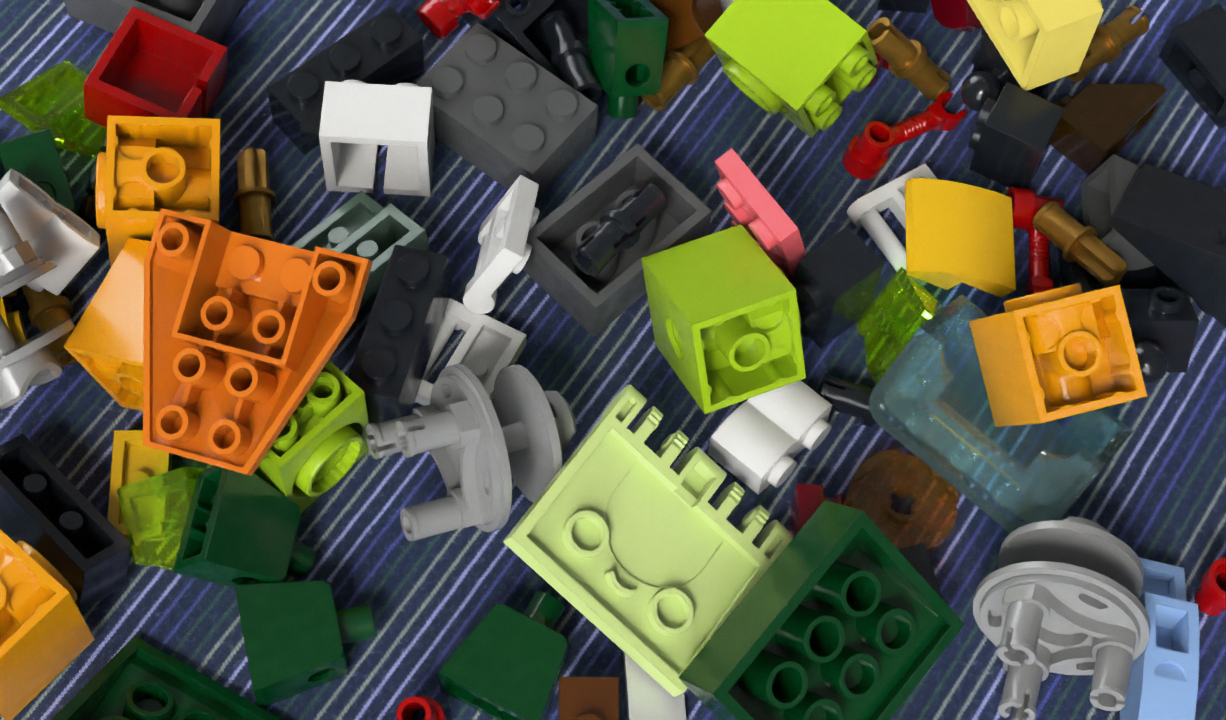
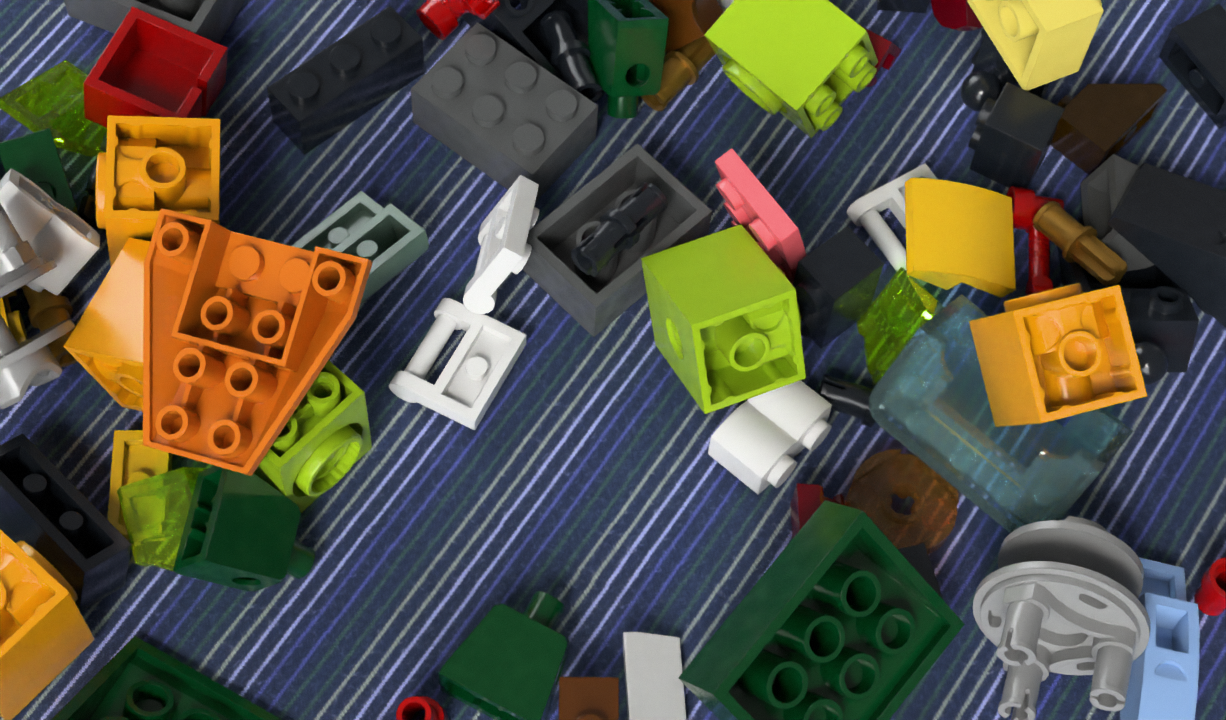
(254, 194): pearl gold axle -> none
(297, 636): dark green torso -> none
(362, 117): white piece -> none
(401, 331): black brick -> none
(479, 447): light grey piece -> none
(643, 543): yellowish green hinge -> none
(870, 150): red brick -> none
(907, 59): pearl gold pin -> none
(1110, 40): pearl gold pin -> none

